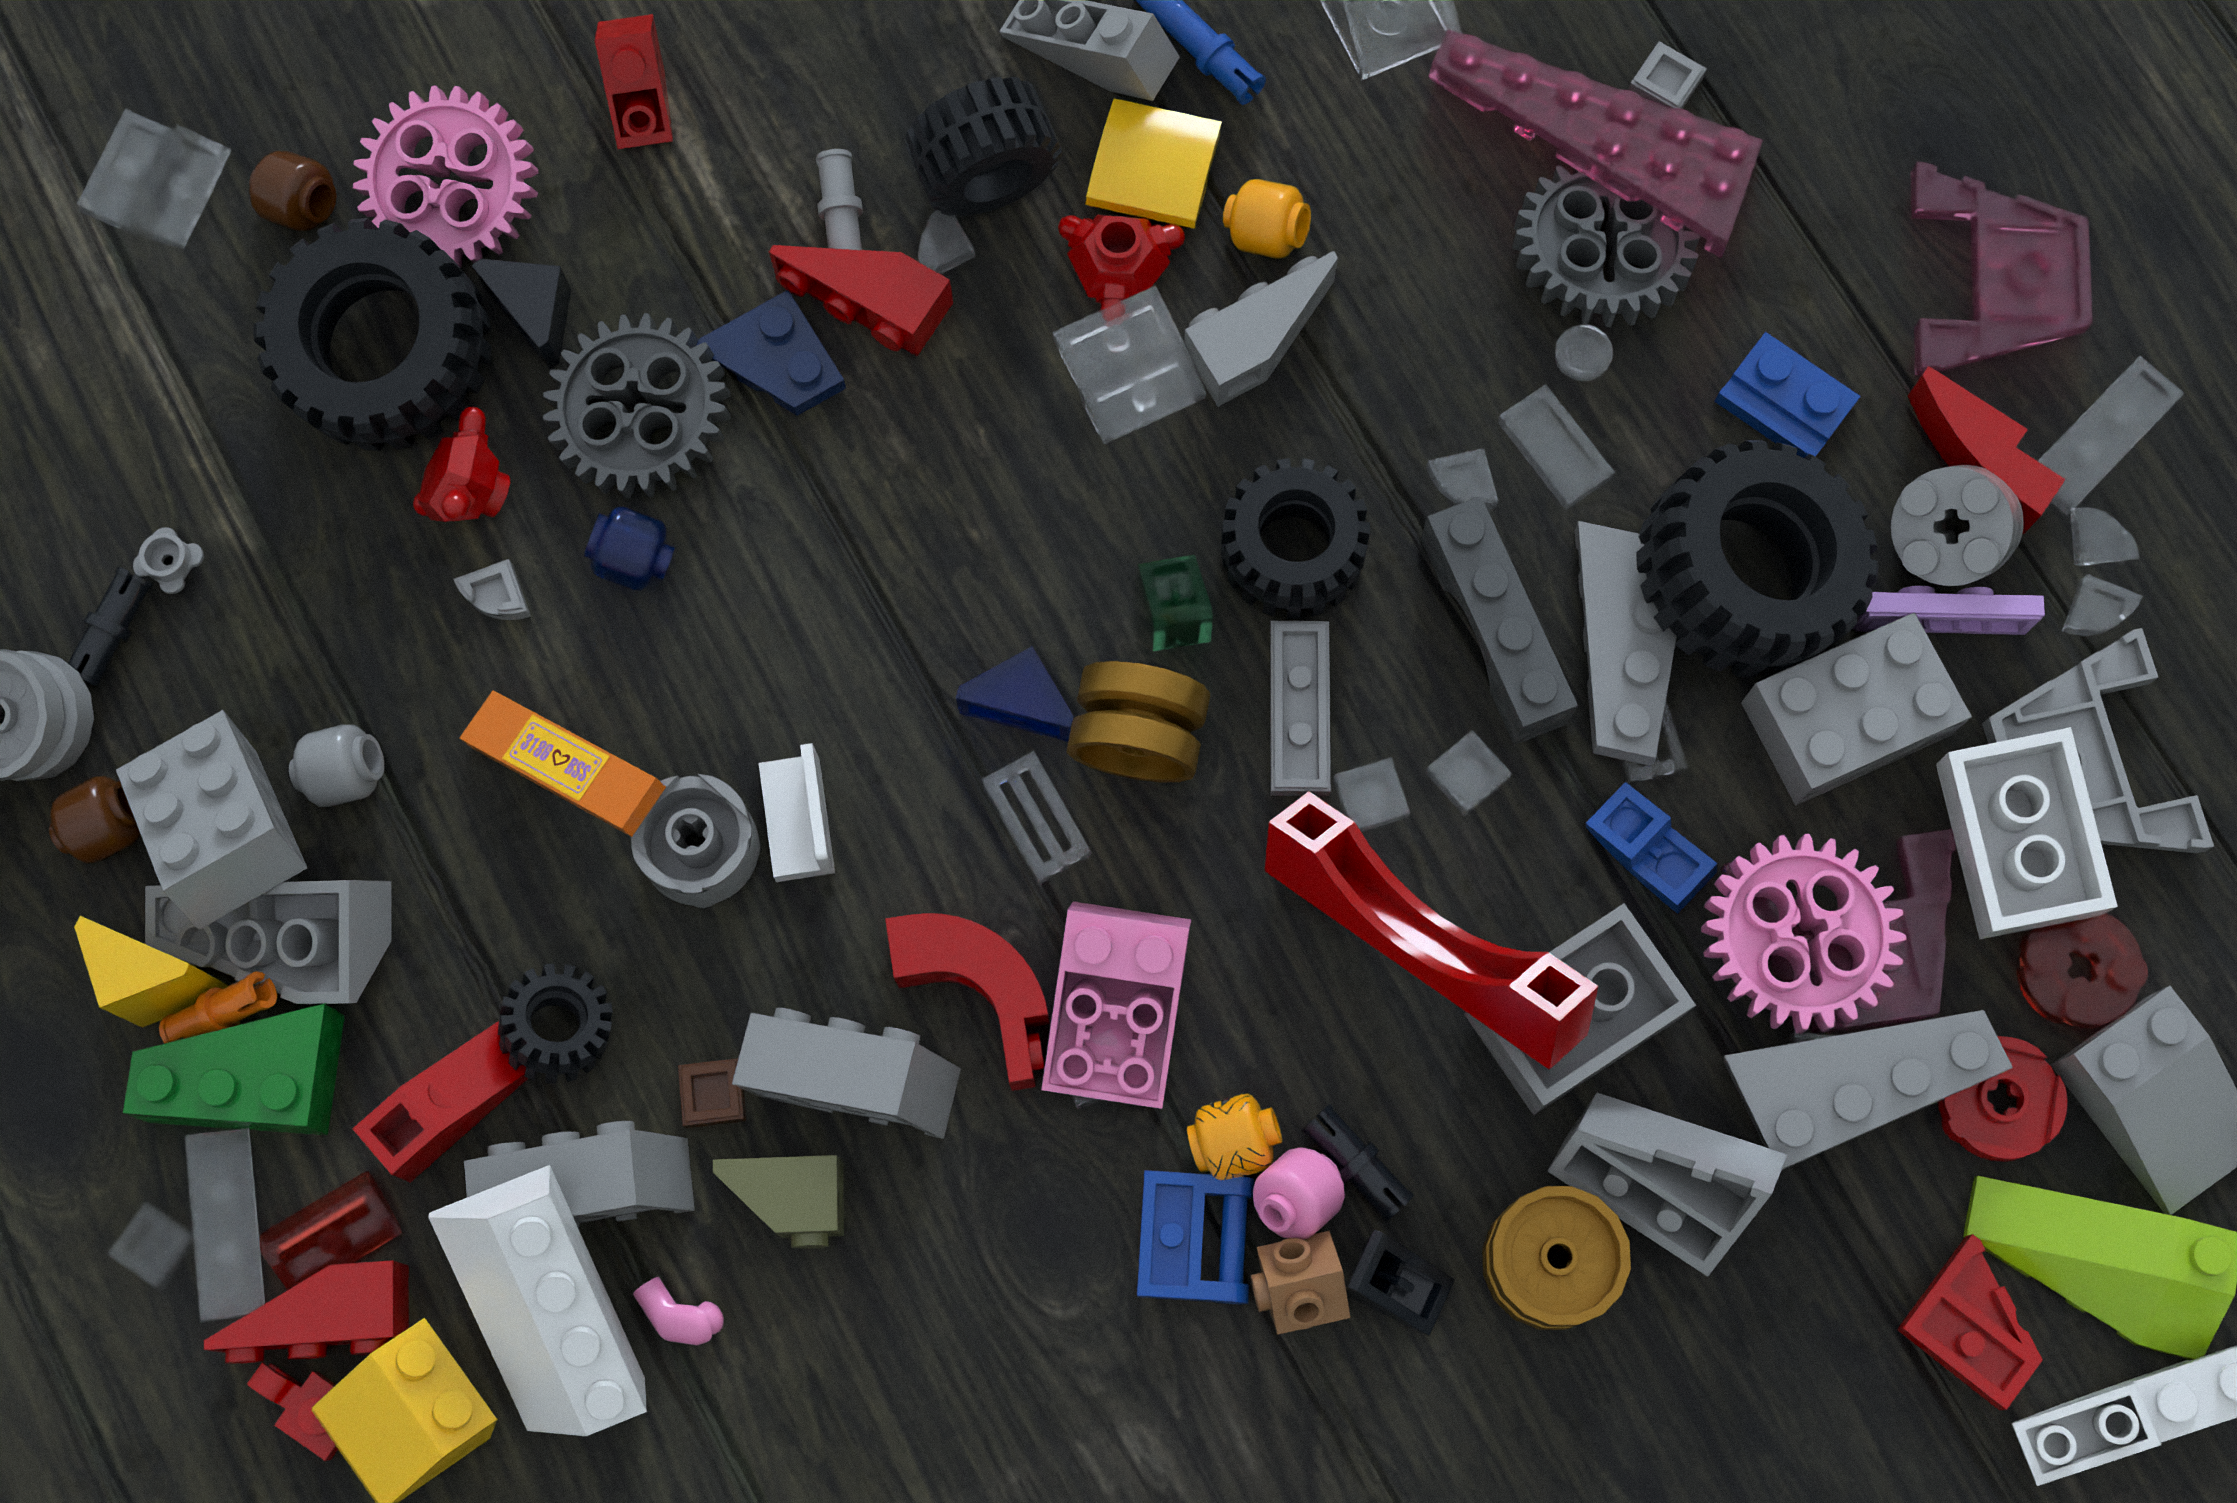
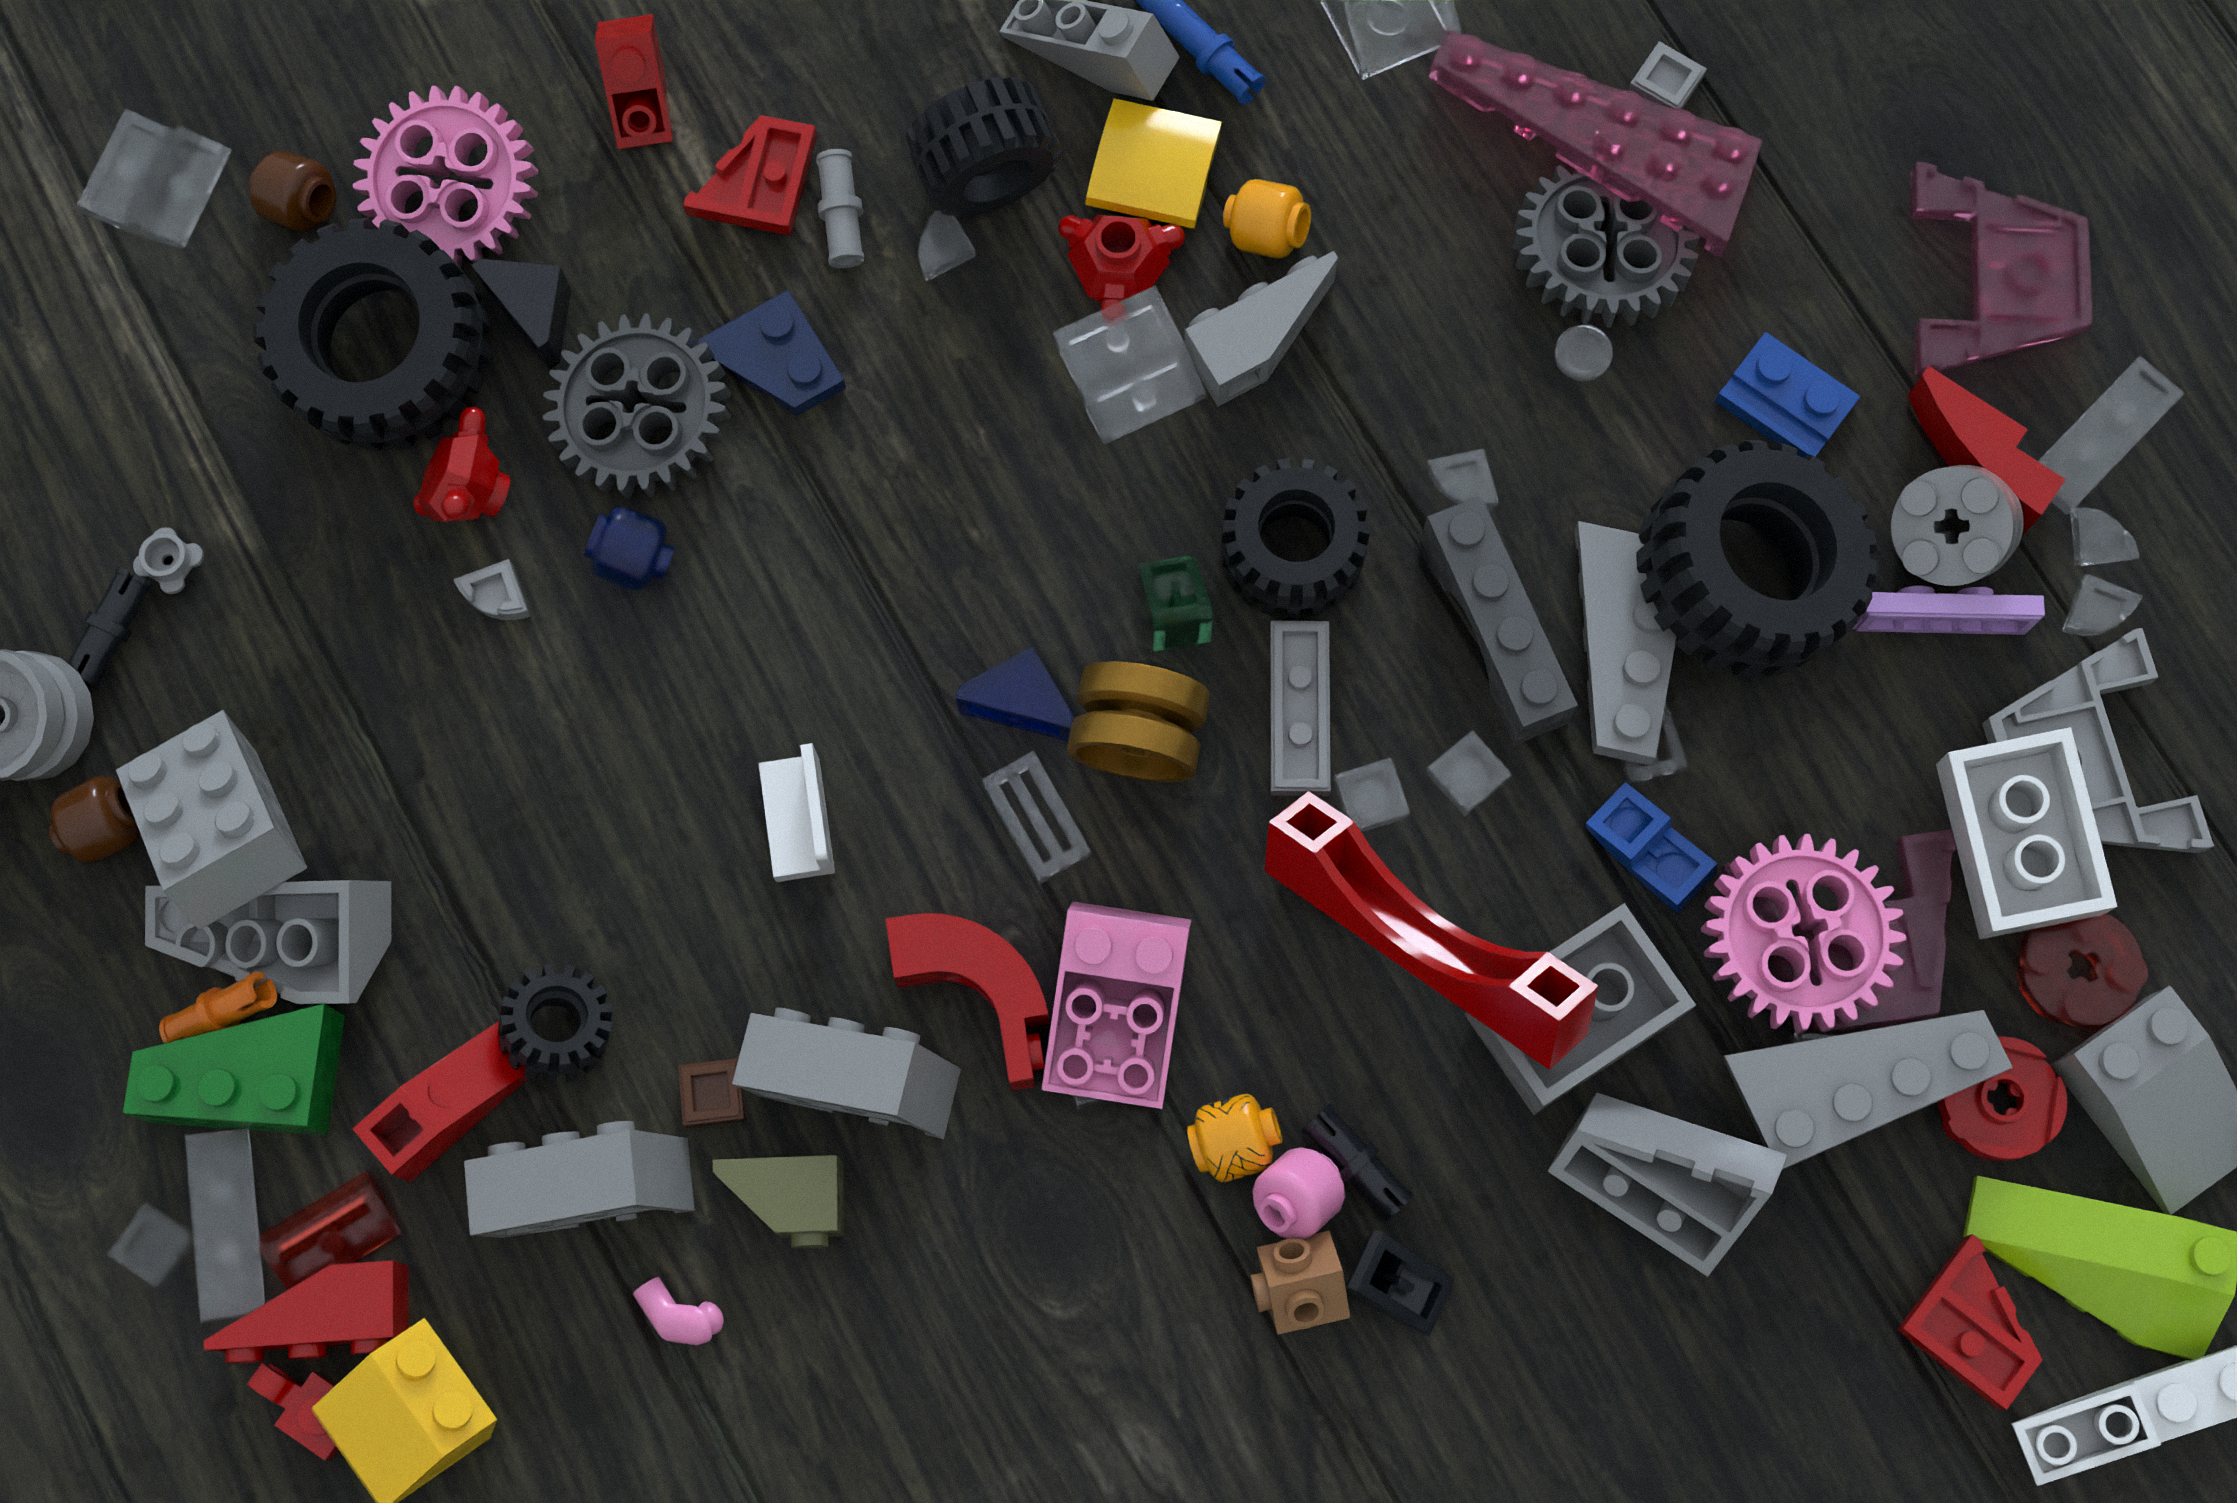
(136, 978): yellow slope -> none
(336, 765): light grey head -> none
(542, 1306): white slope -> none
(563, 763): orange tile -> none
(705, 872): light grey brick -> none
(759, 179): none -> red wing
(877, 289): red slope -> none
(1174, 1237): blue plate -> none
(1556, 447): clear tile -> none
(1571, 1223): pearl gold wheel -> none
(1855, 708): light grey brick -> none

